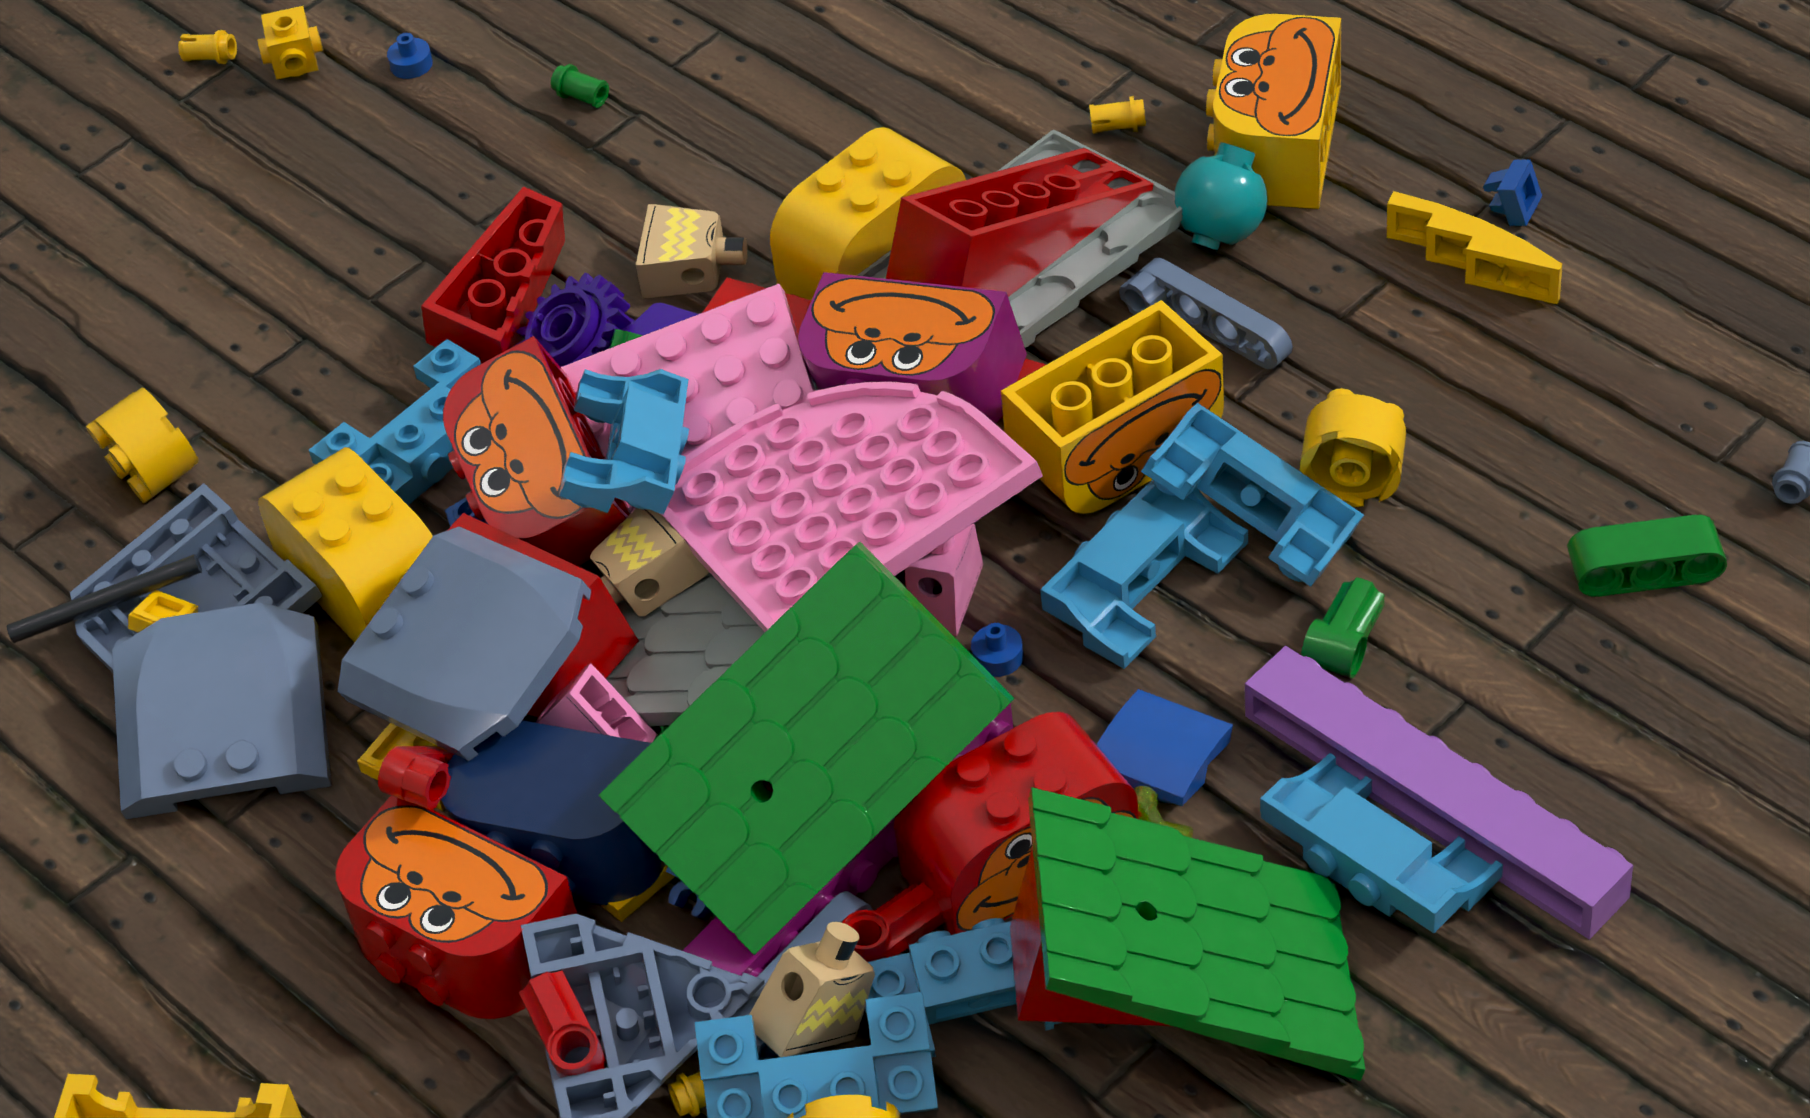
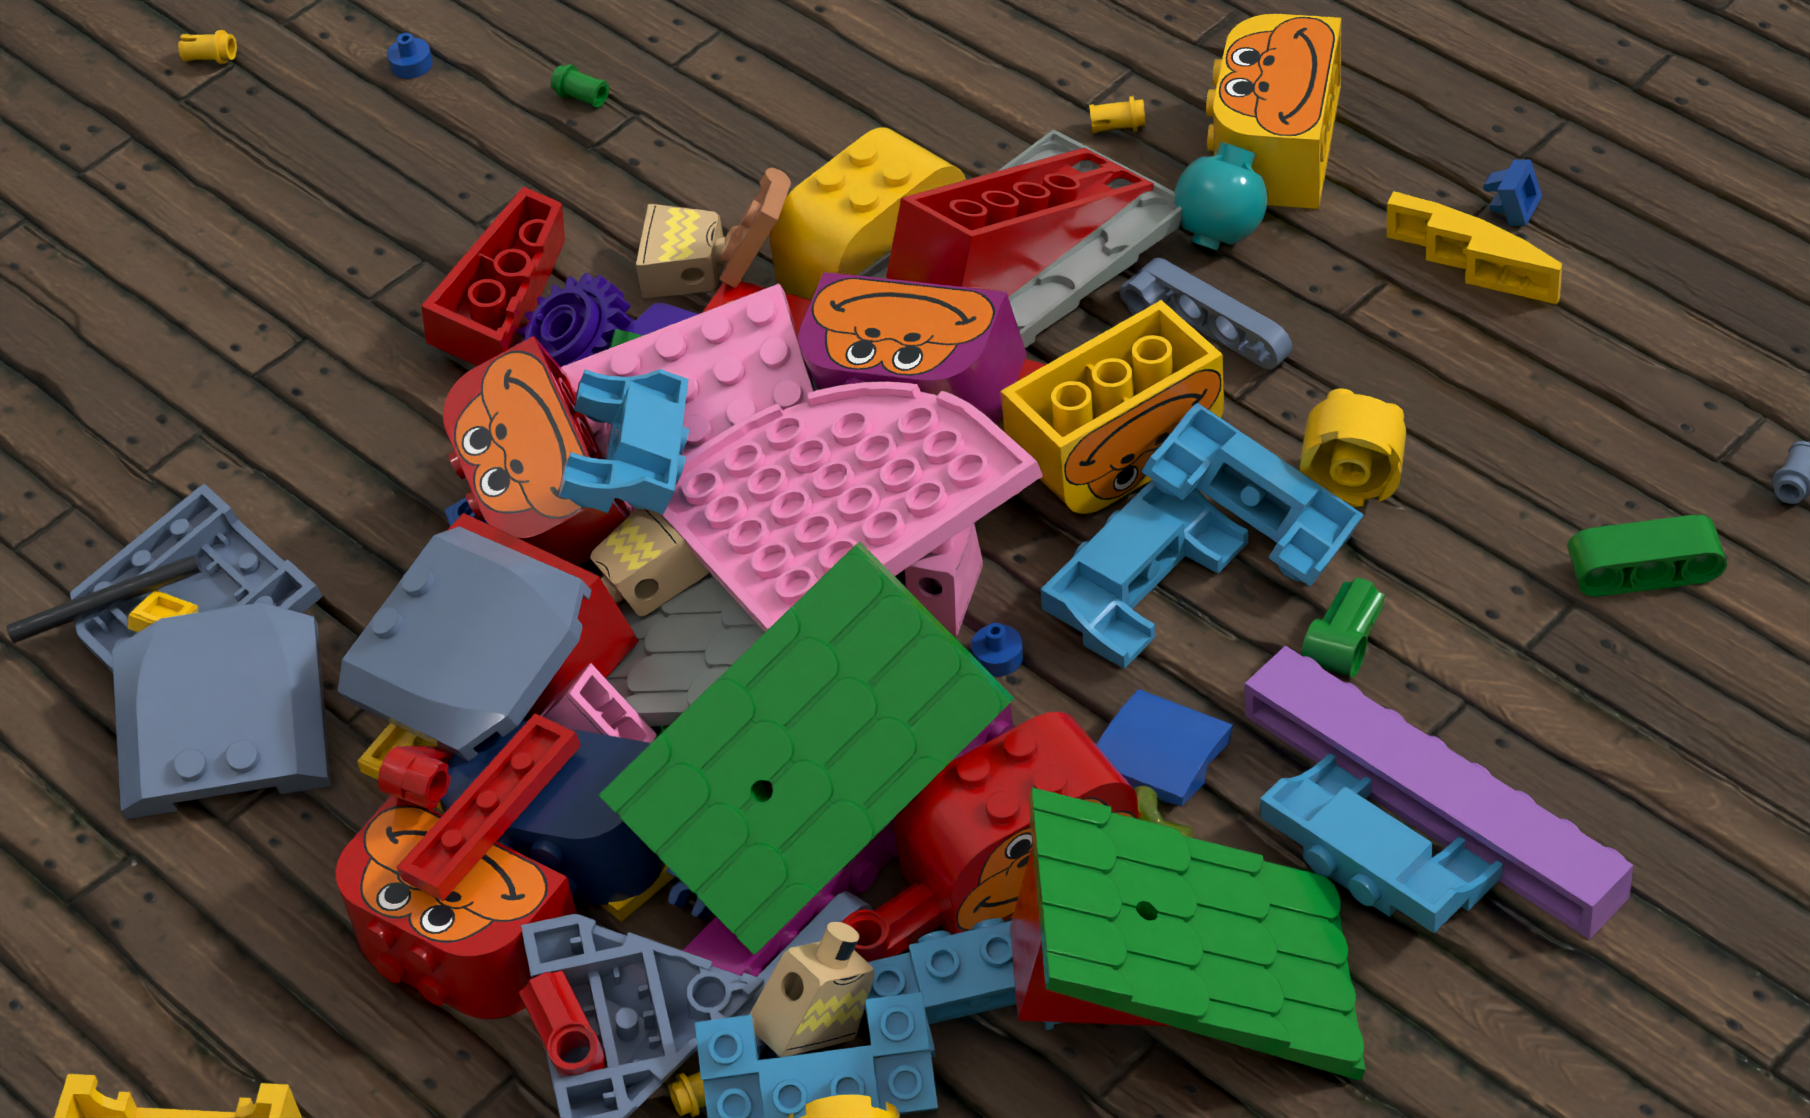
(143, 444): yellow brick -> none
(289, 43): yellow brick -> none
(344, 535): yellow brick -> none
(414, 446): dark azure bracket -> none
(488, 807): none -> red plate
(757, 222): none -> nougat plate

